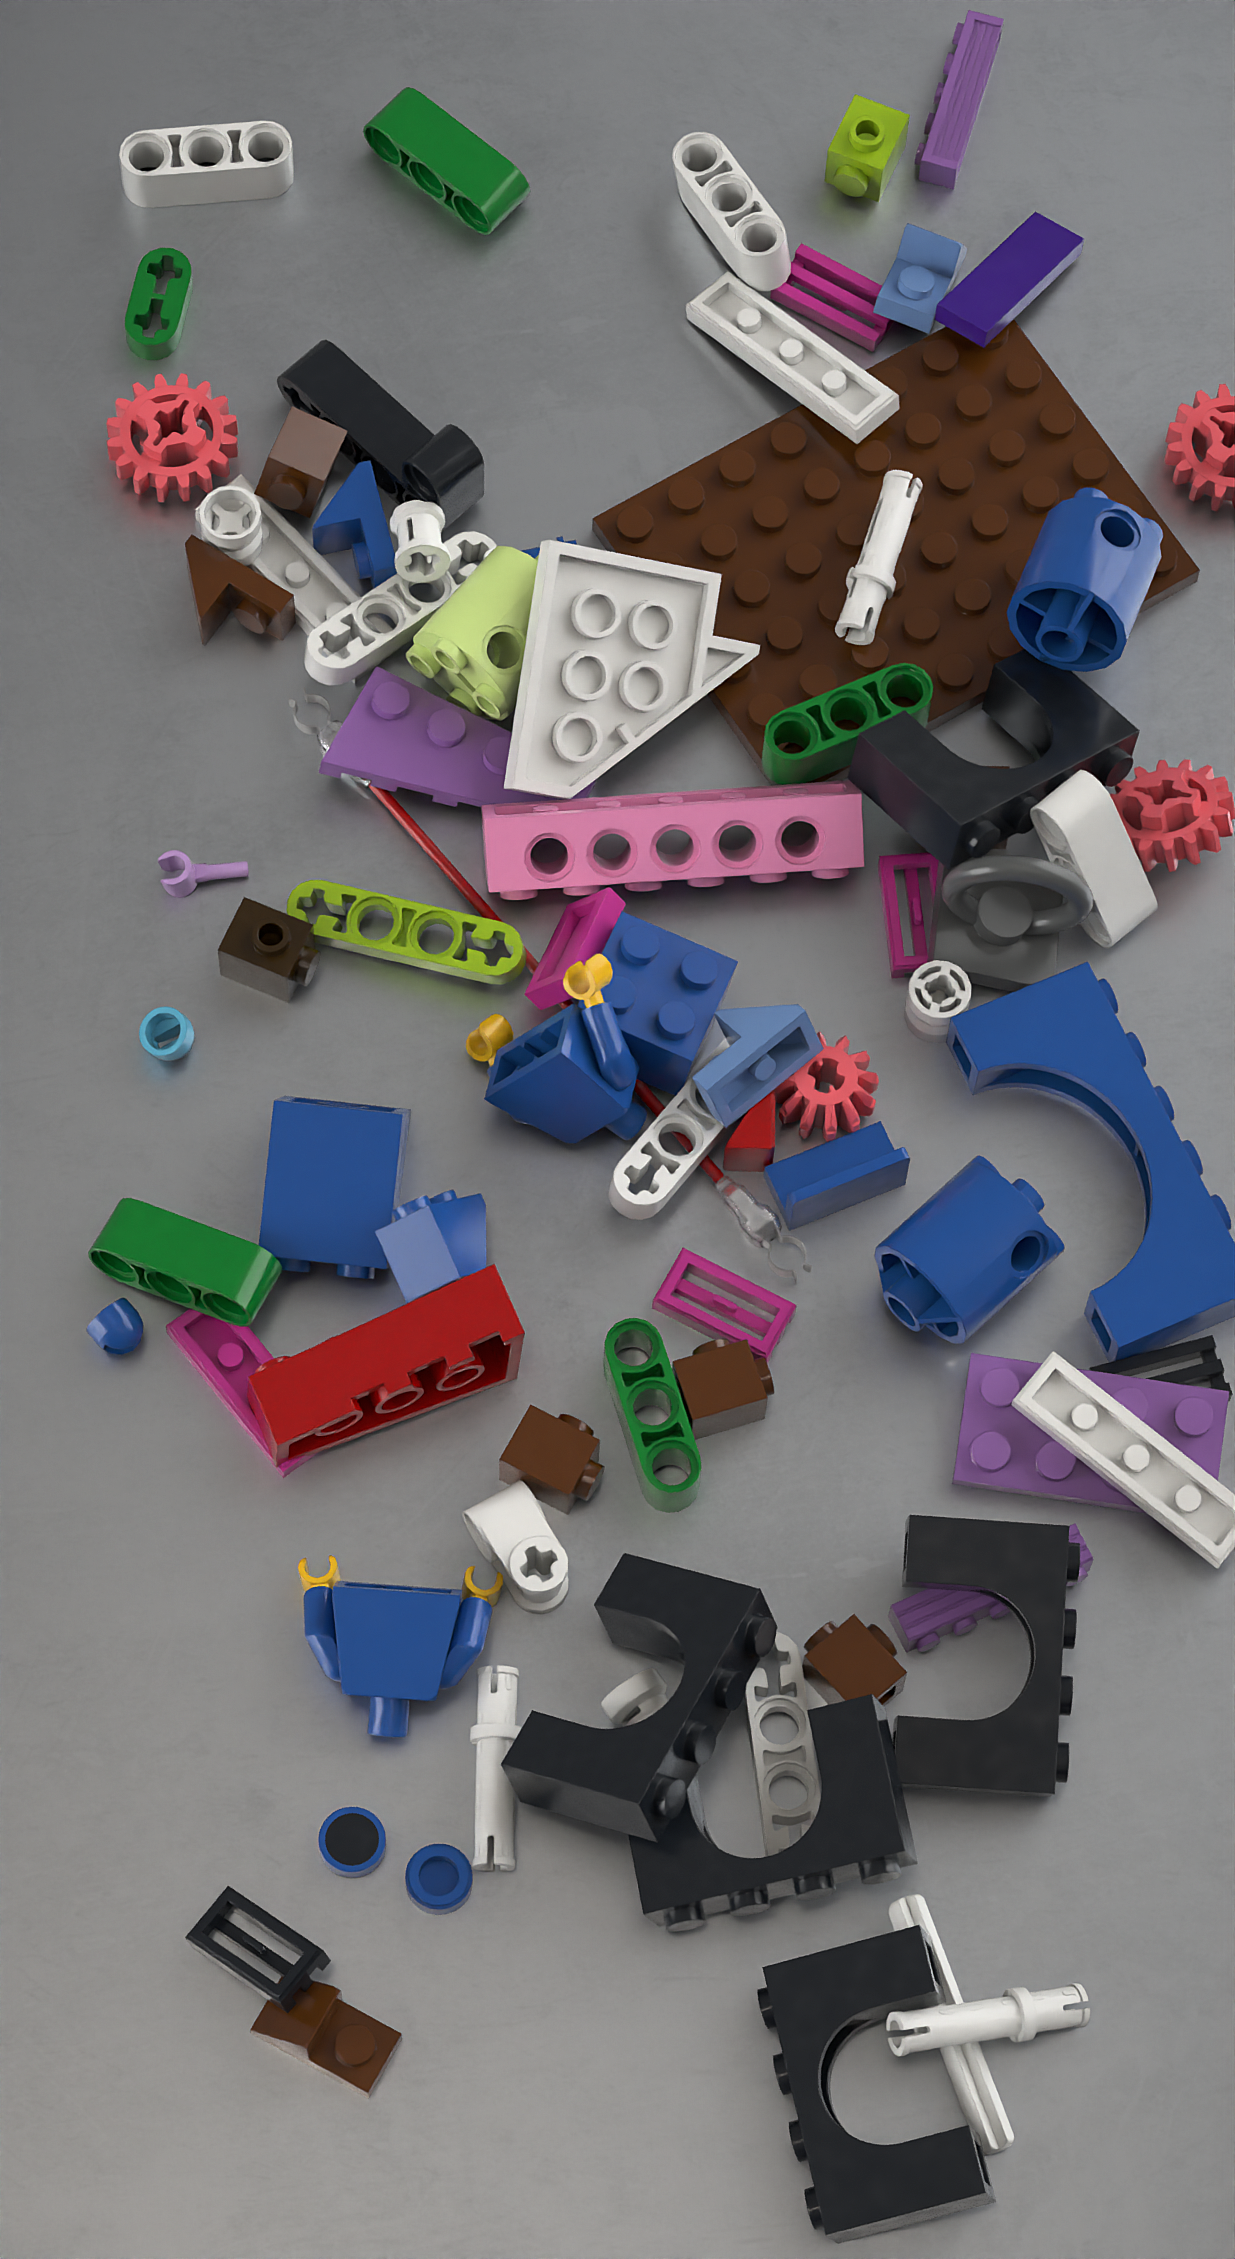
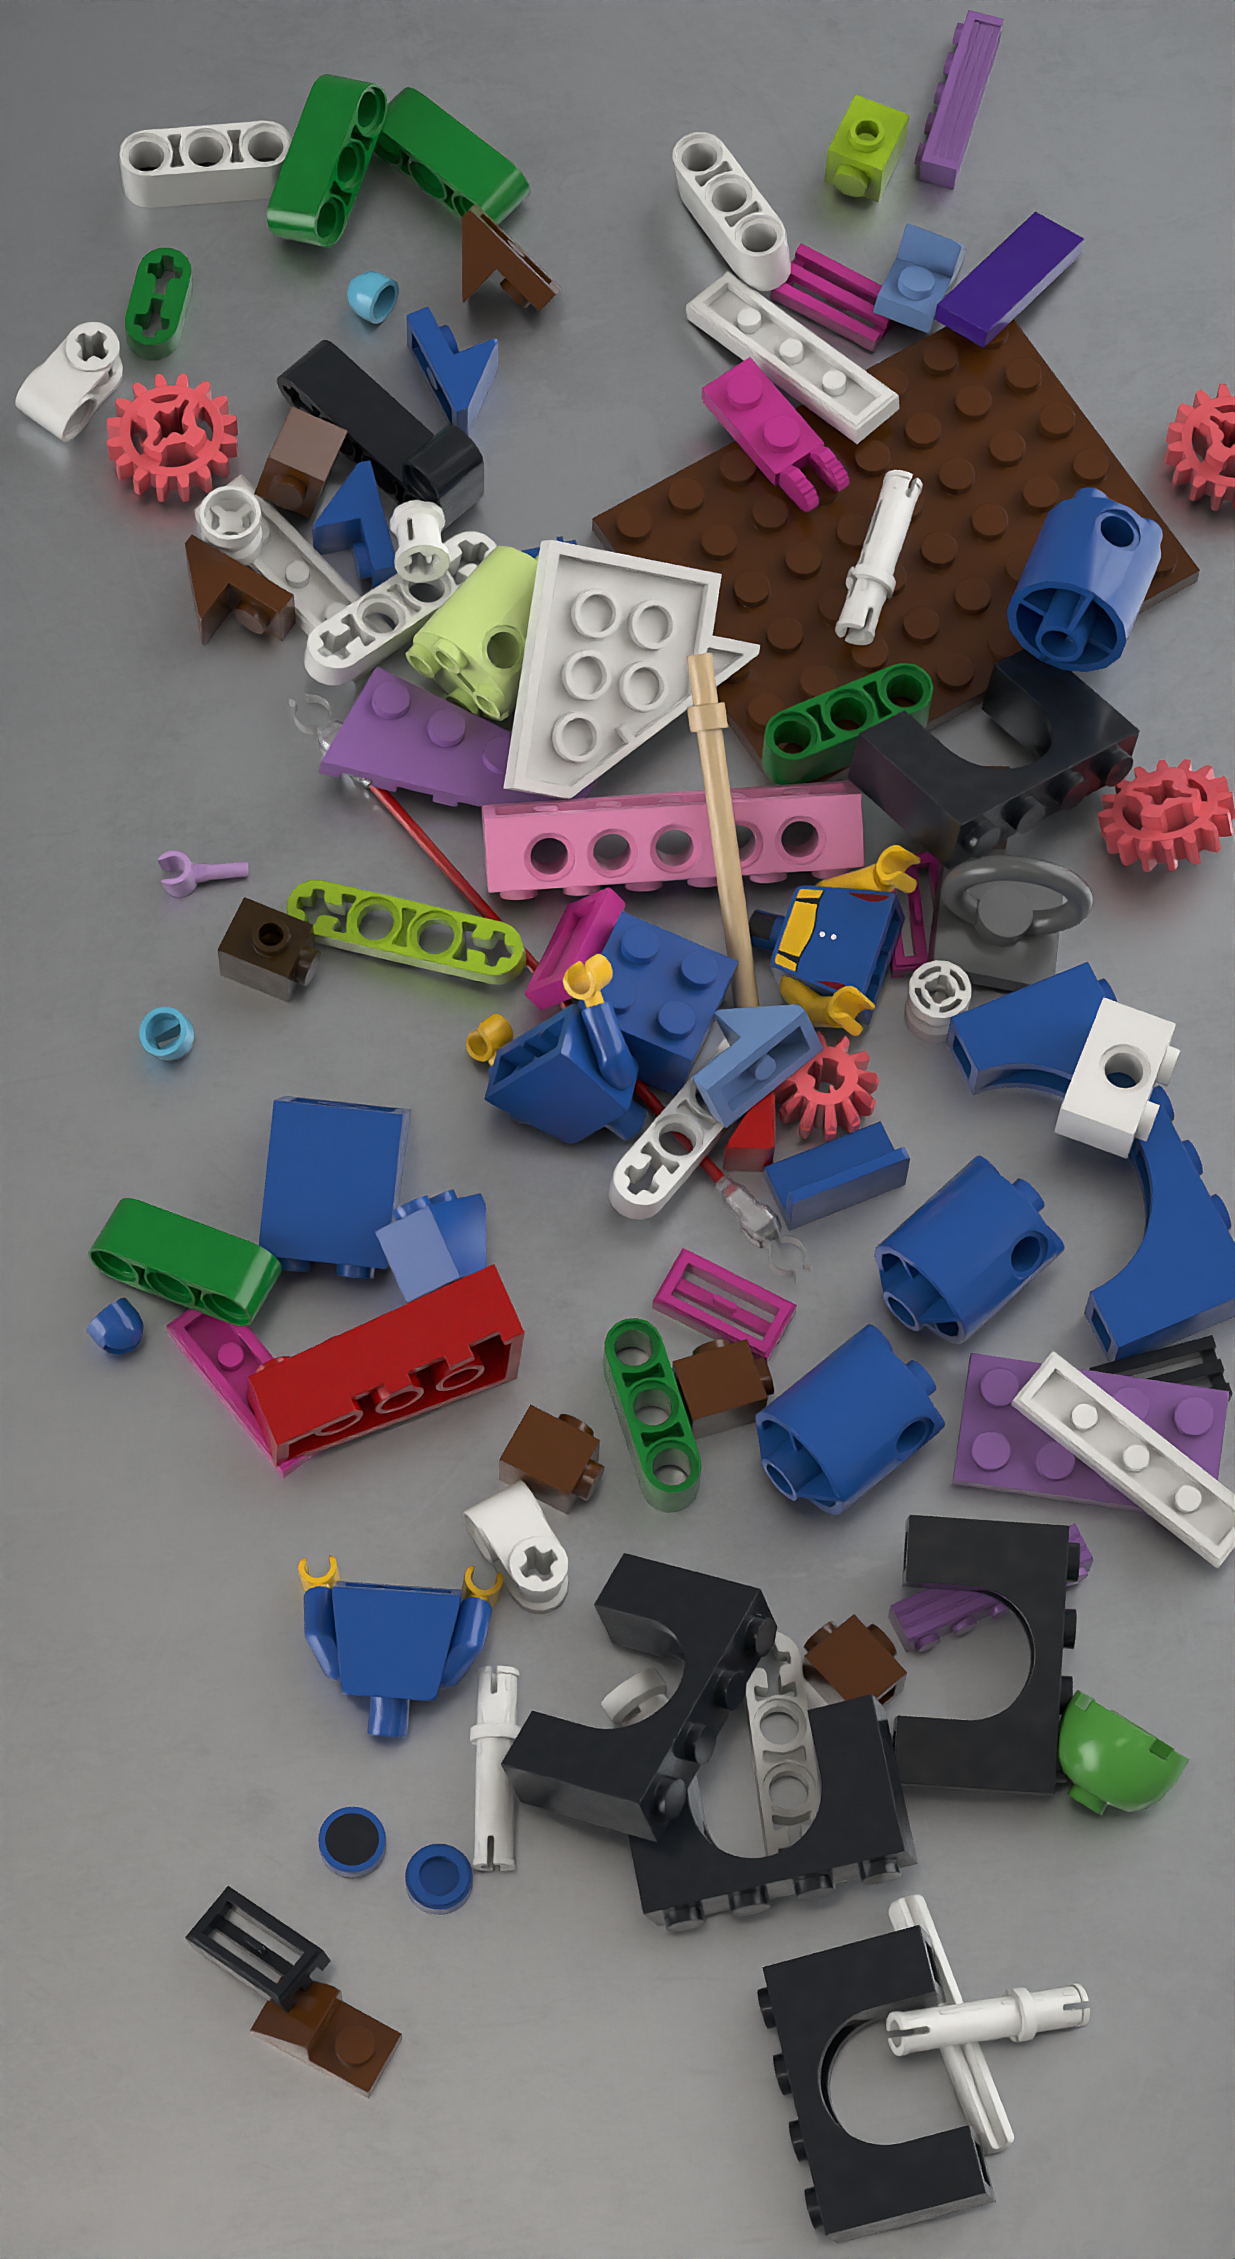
(67, 387): none -> white piece
(327, 160): none -> green beam
(372, 296): none -> medium azure hinge
(454, 377): none -> blue slope
(491, 248): none -> reddish brown slope
(707, 719): none -> tan bar
(772, 433): none -> dark pink hinge
(838, 940): none -> torso
(847, 1423): none -> blue cylinder
(1089, 838): white beam -> none
(1113, 1758): none -> bright green cylinder
(1123, 1043): none -> white brick

